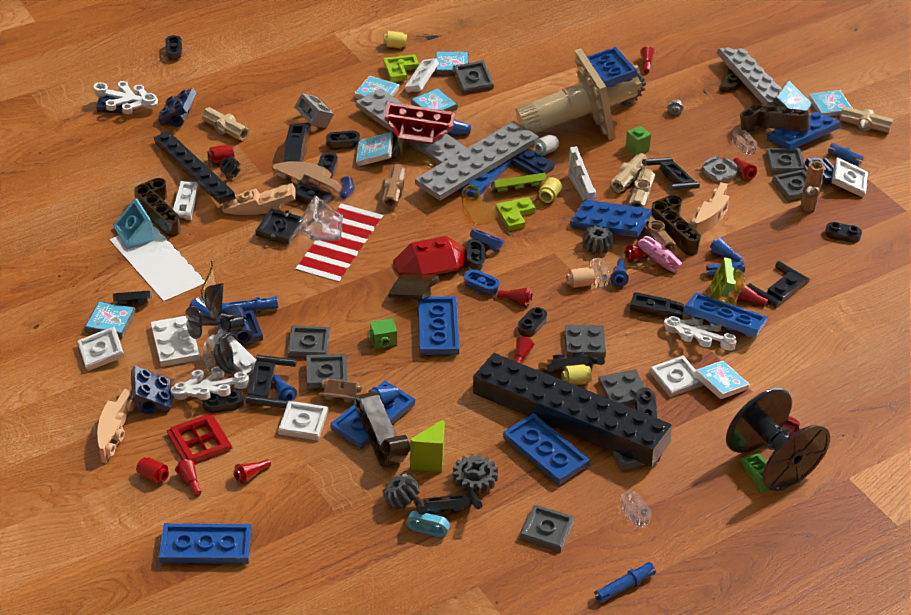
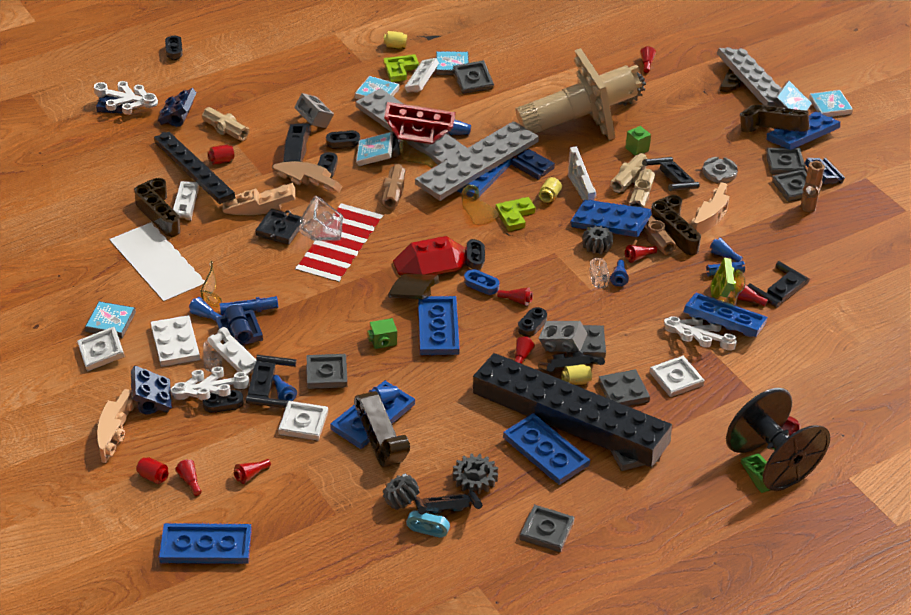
(124, 297): black plate -> none
(134, 225): medium azure slope -> none
(213, 302): black plant -> none
(215, 432): red piece -> none
(230, 166): black gear -> none
(306, 193): black plate -> none
(308, 341): dark grey tile -> none
(333, 390): medium nougat hinge -> none
(348, 187): clear blue arm -> none
(428, 449): lime slope -> none
(435, 100): tile -> none
(492, 241): blue plate -> none
(518, 182): lime plate -> none
(546, 145): white brick -> none
(563, 336): none -> light grey brick
(580, 277): light nougat brick -> none
(612, 67): blue plate -> none
(632, 578): blue pin -> none
(633, 509): clear beam -> none
(646, 405): black plate -> none
(656, 305): black hinge -> none
(659, 254): bright pink hinge -> none
(675, 107): light grey plate -> none
(721, 379): tile -> none
(744, 141): clear beam -> none
(747, 170): red cone -> none
(843, 232): black plate -> none
(846, 154): blue pin -> none
(849, 177): white tile -> none
(872, 120): tan piece -> none

